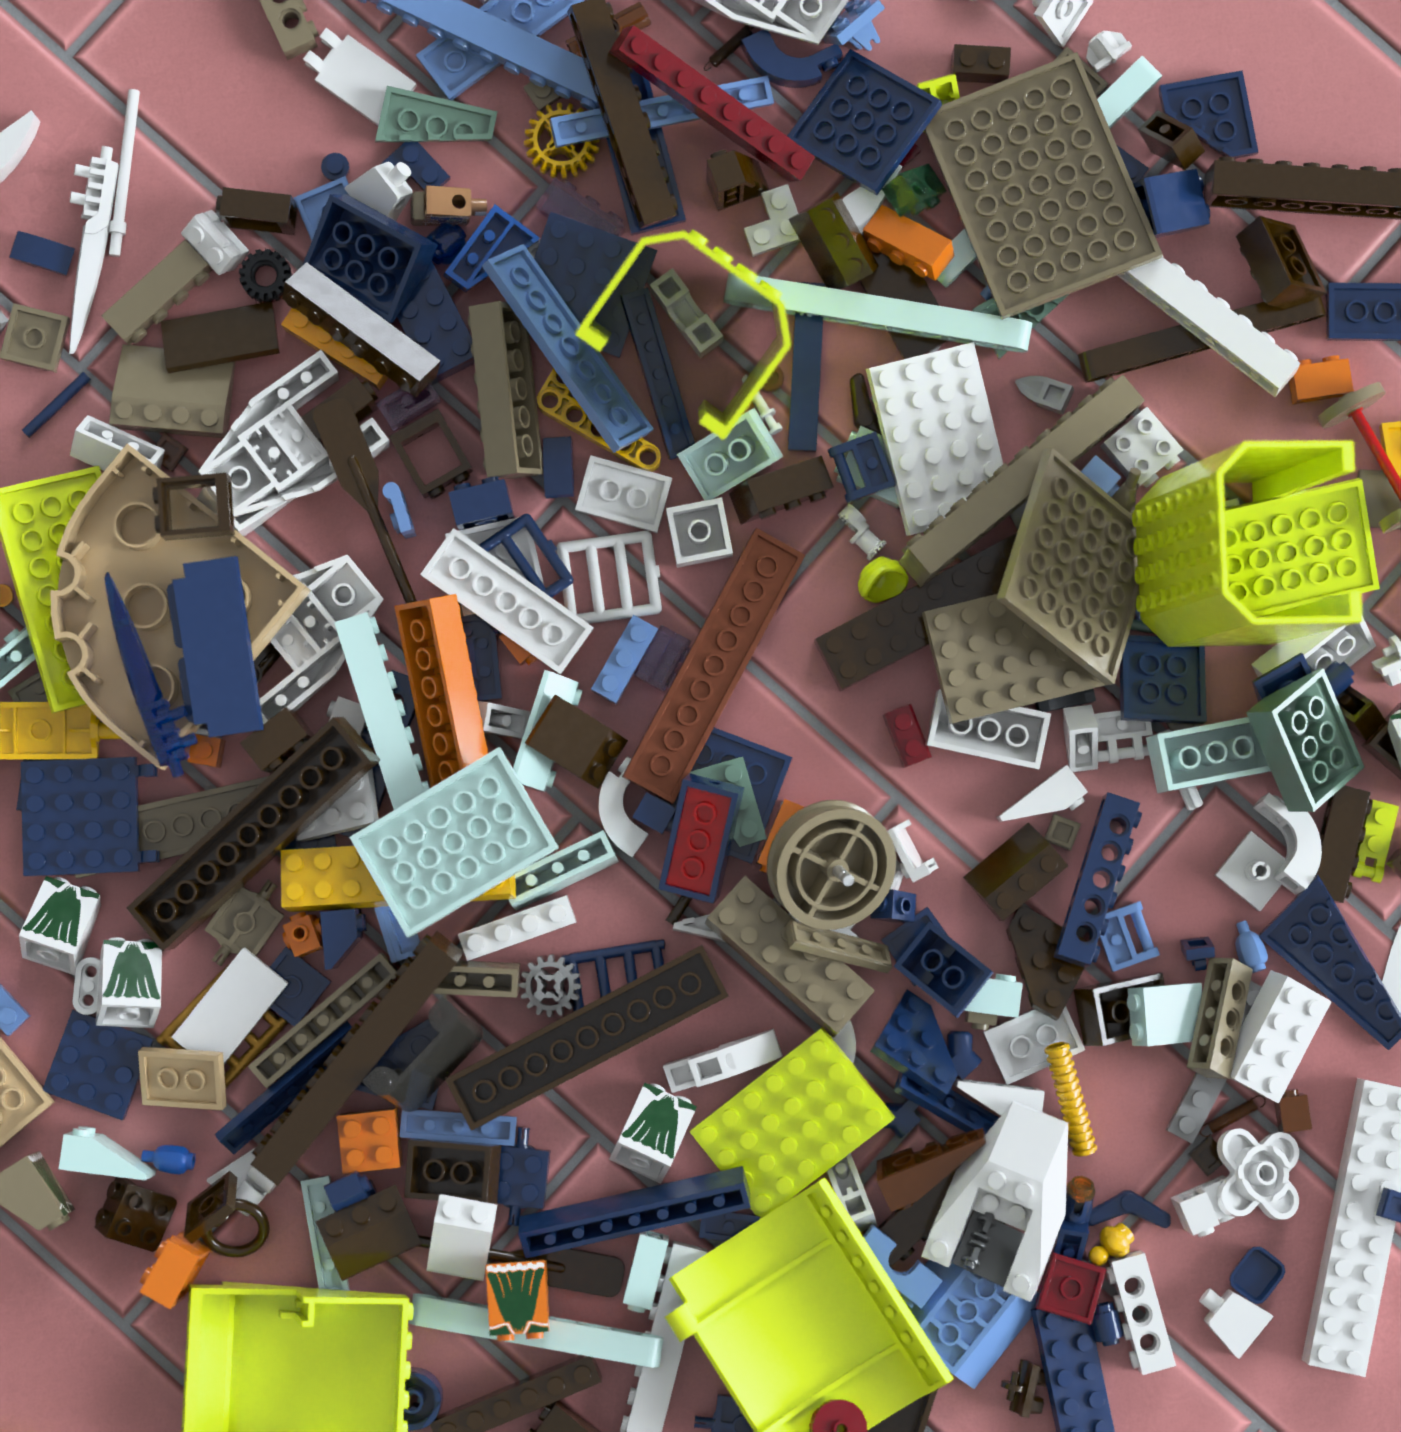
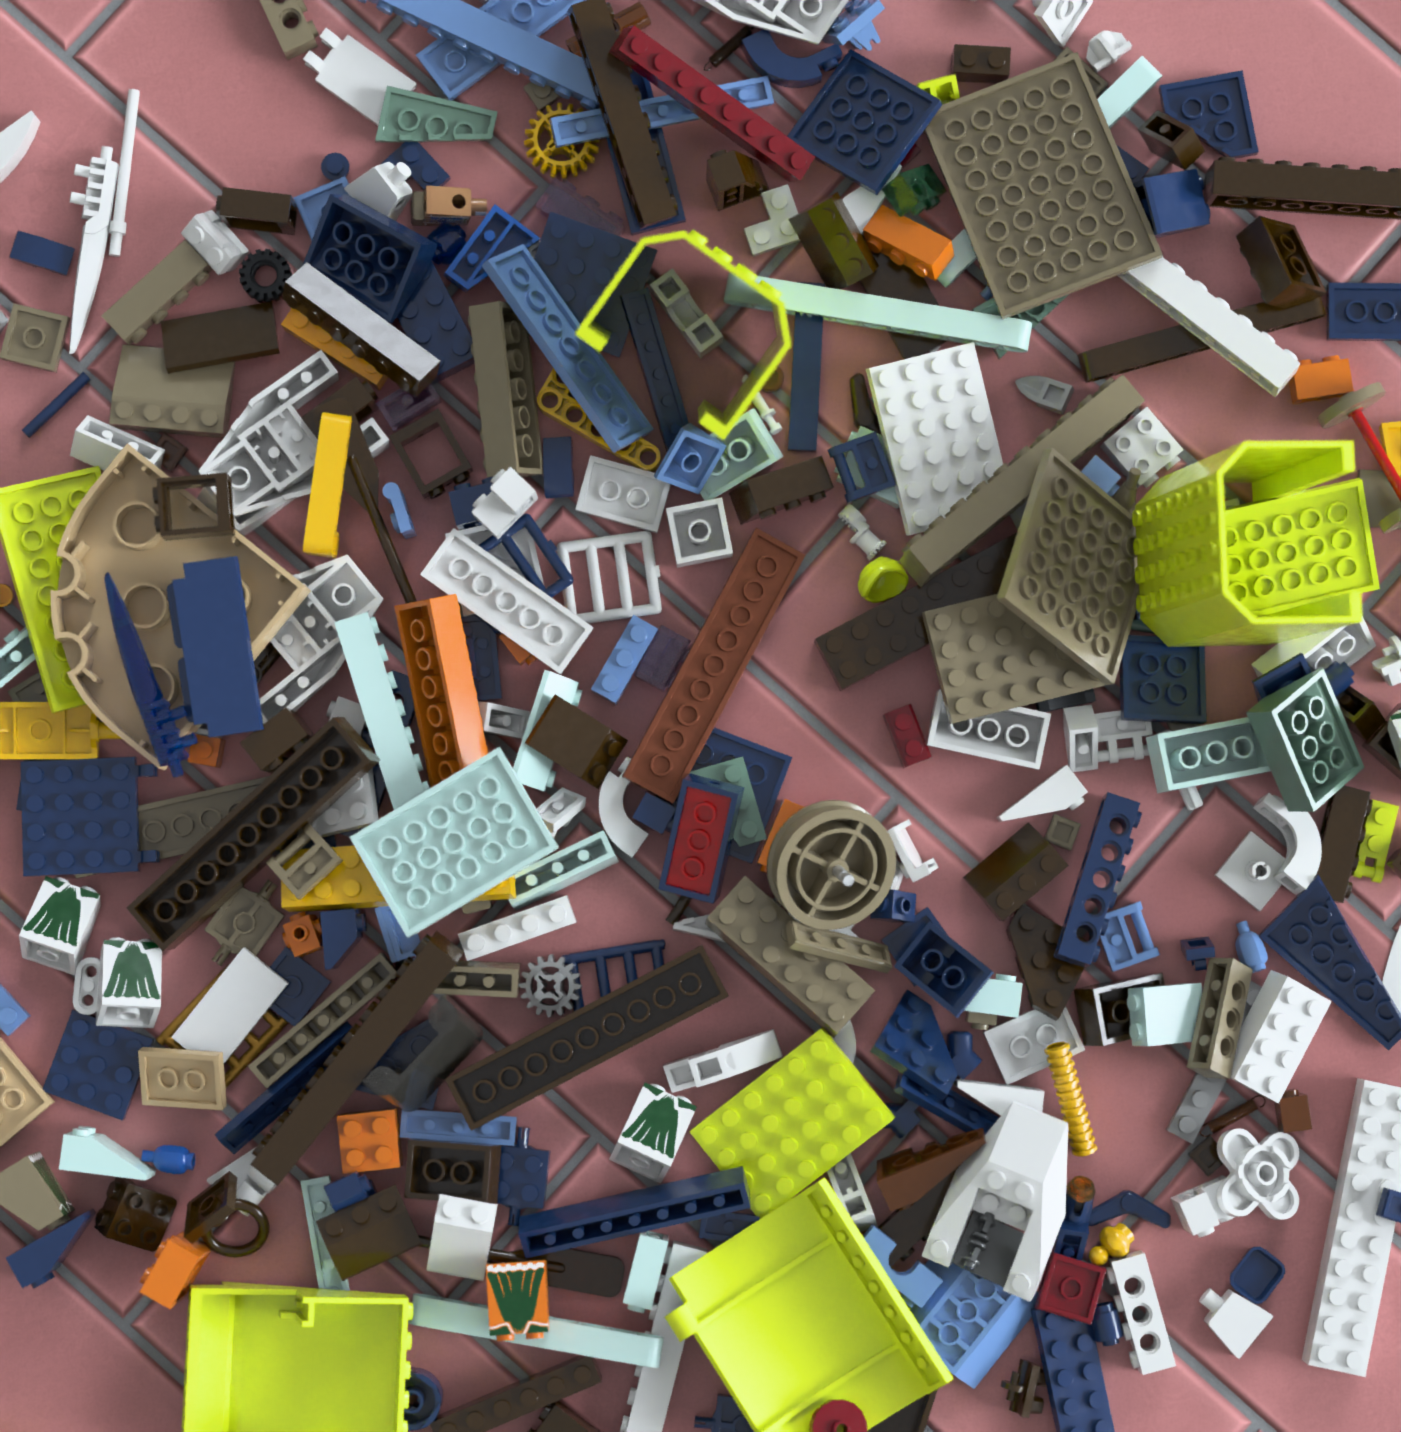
(38, 1260): none -> dark blue slope
(309, 868): none -> dark tan plate
(327, 483): none -> yellow beam
(475, 906): none -> dark tan tile
(506, 503): none -> white brick
(560, 809): none -> white tile
(690, 459): none -> medium blue slope

